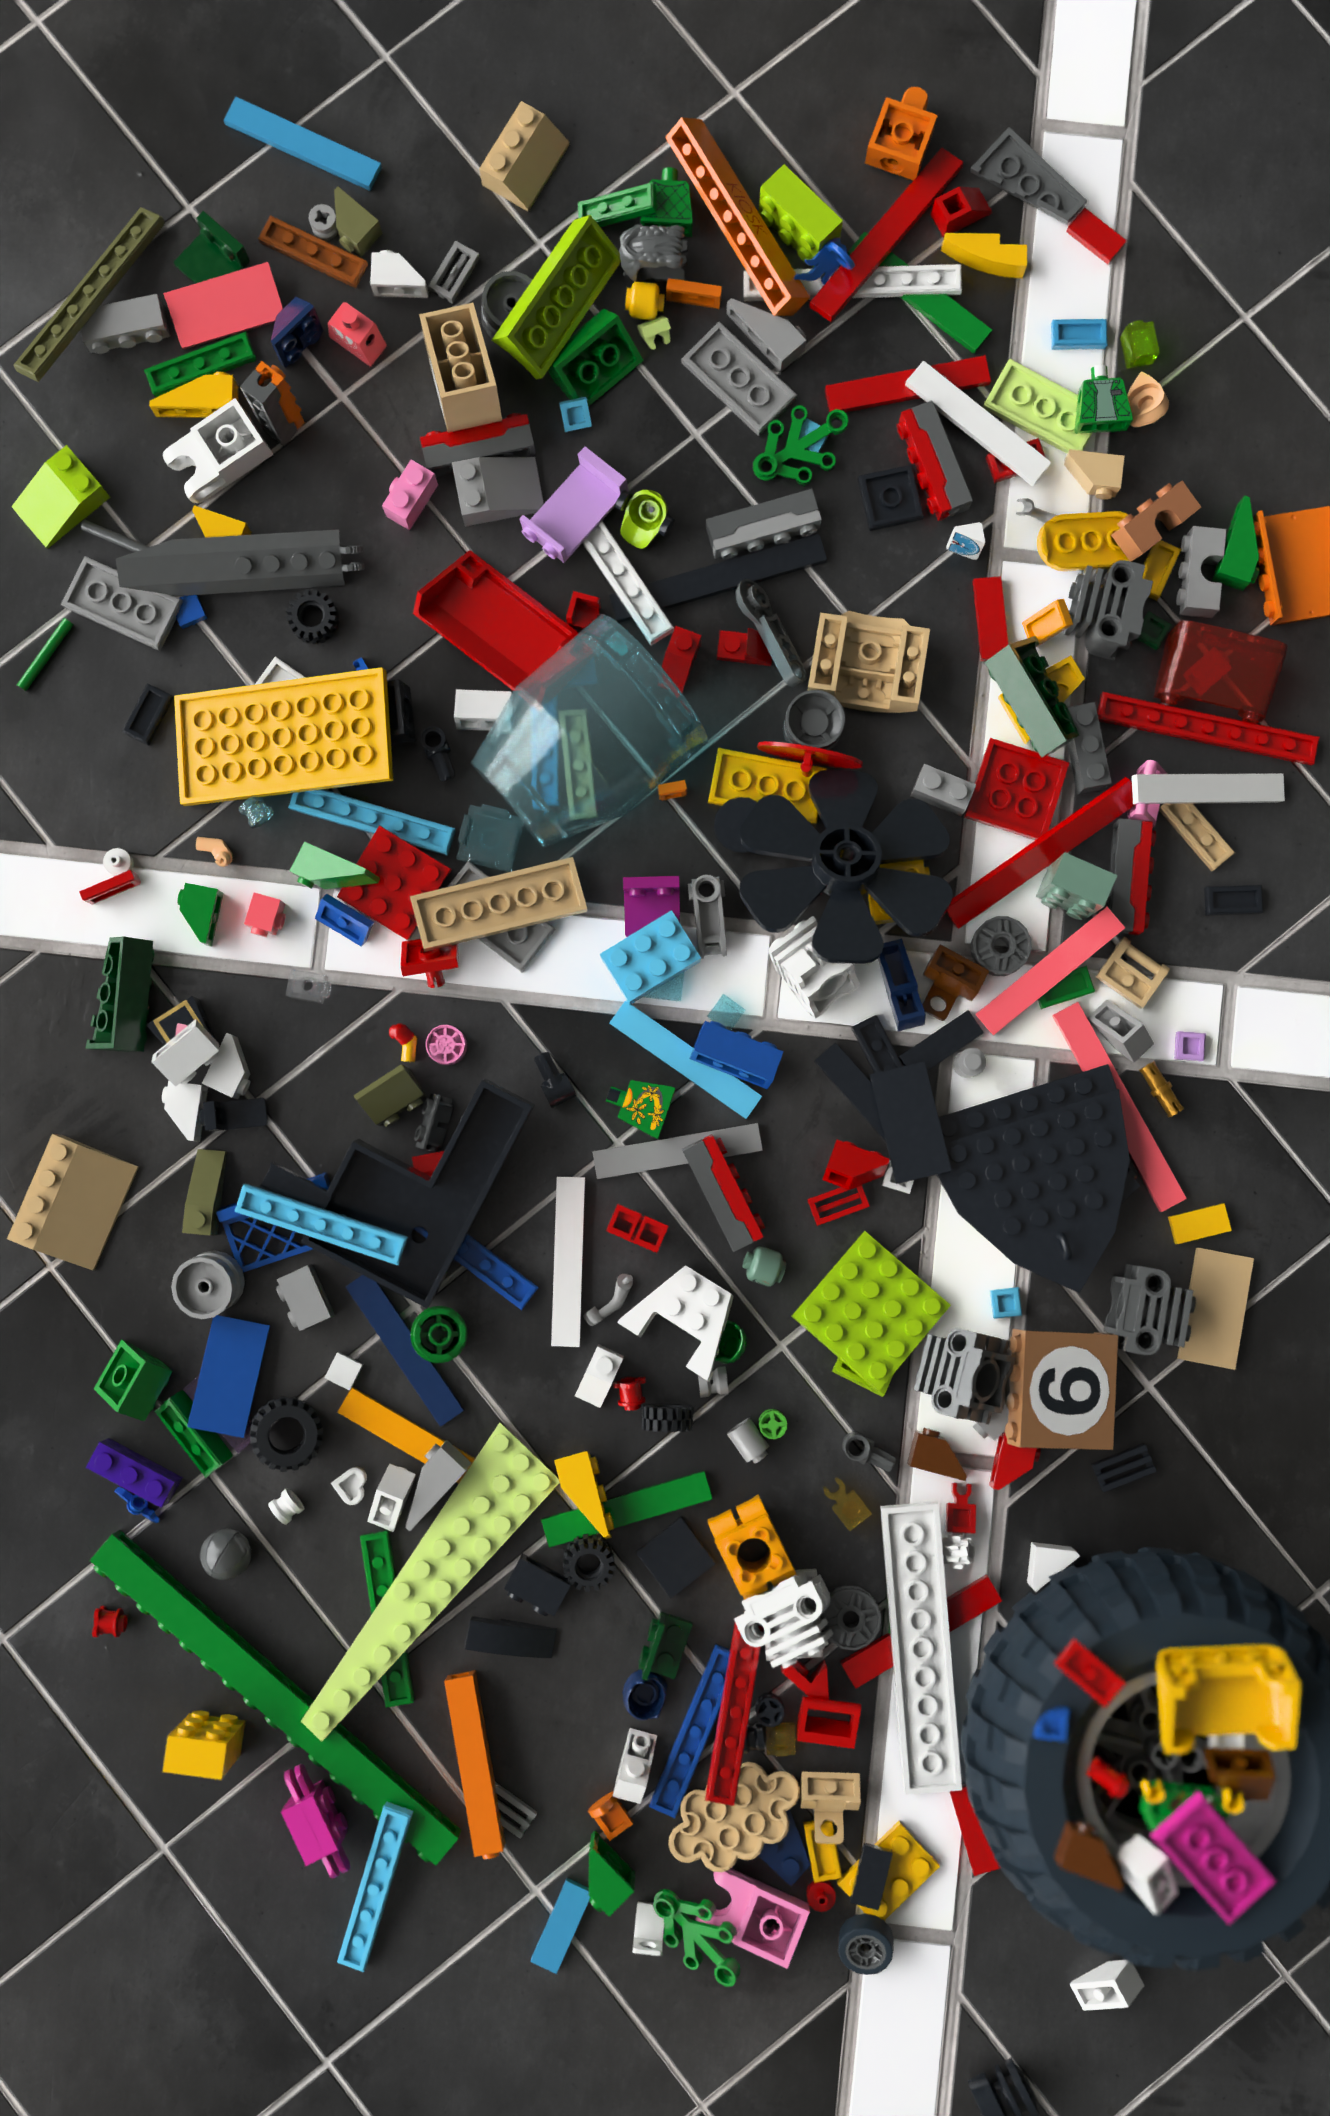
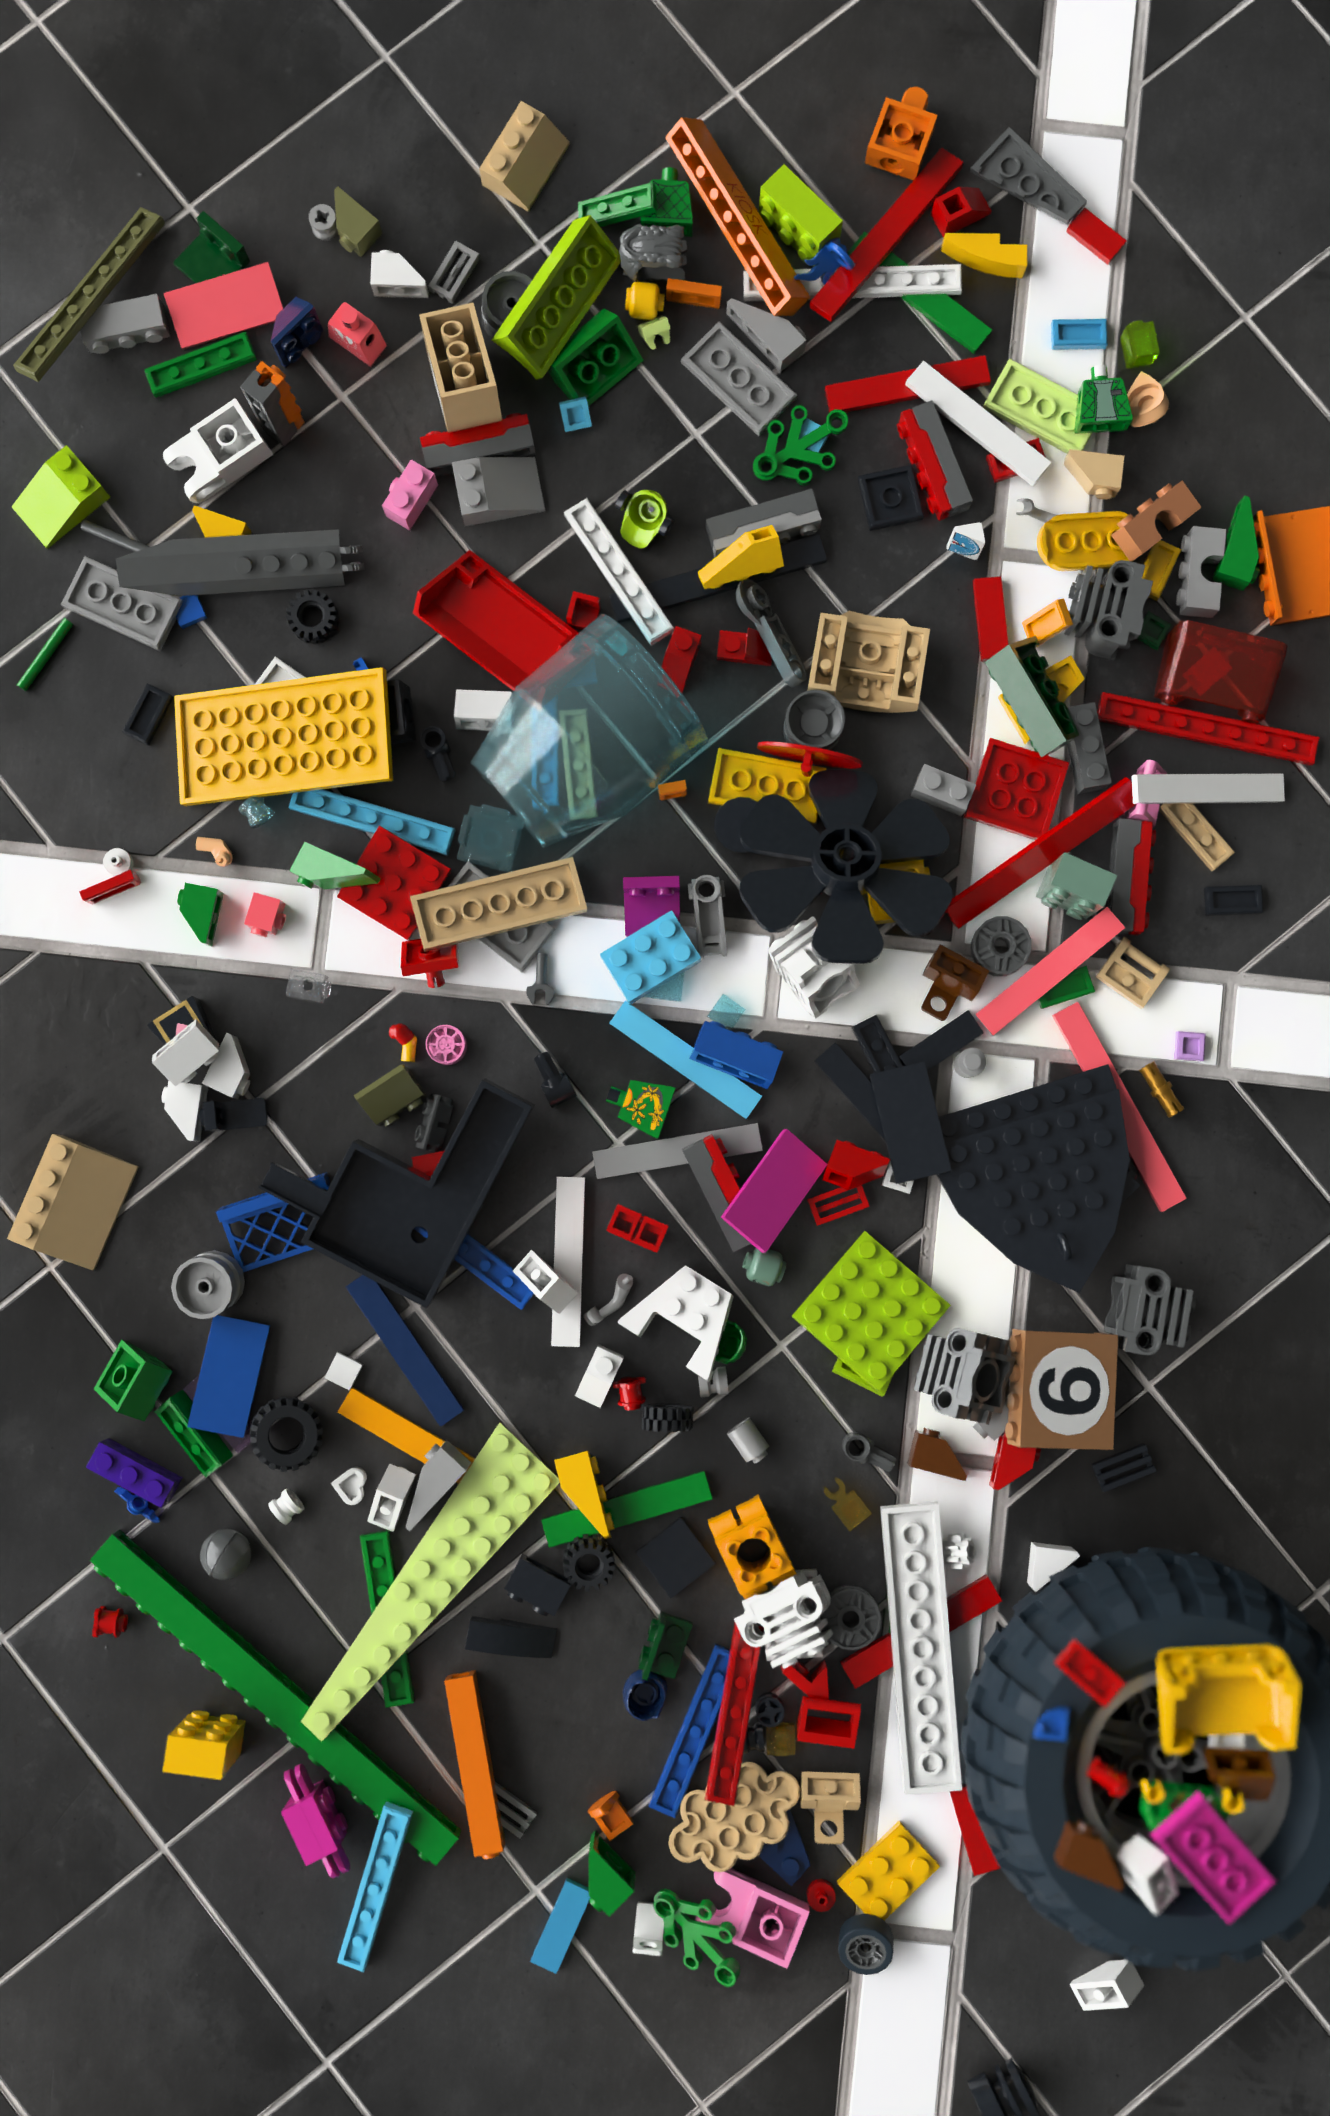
(123, 996): dark green wedge -> none
(197, 397): yellow slope -> none
(205, 1193): olive slope -> none
(302, 143): dark azure tile -> none
(304, 1297): light grey brick -> none
(313, 251): dark orange tile -> none
(321, 1224): medium azure tile -> none
(344, 920): blue plate -> none
(438, 1334): green cone -> none
(541, 981): none -> dark grey bar
(545, 1282): none -> white slope
(575, 507): lavender panel -> none
(635, 1766): white slope -> none
(749, 555): none -> yellow slope
(773, 1428): bright green wheel -> none
(774, 1190): none -> dark pink tile
(823, 1857): yellow tile -> none
(871, 1876): black tile -> none
(901, 986): dark blue slope -> none
(960, 1514): red plate -> none
(1005, 1302): medium azure tile -> none
(1121, 1030): light grey slope -> none
(1199, 1223): yellow tile -> none
(1221, 1297): tan tile -> none

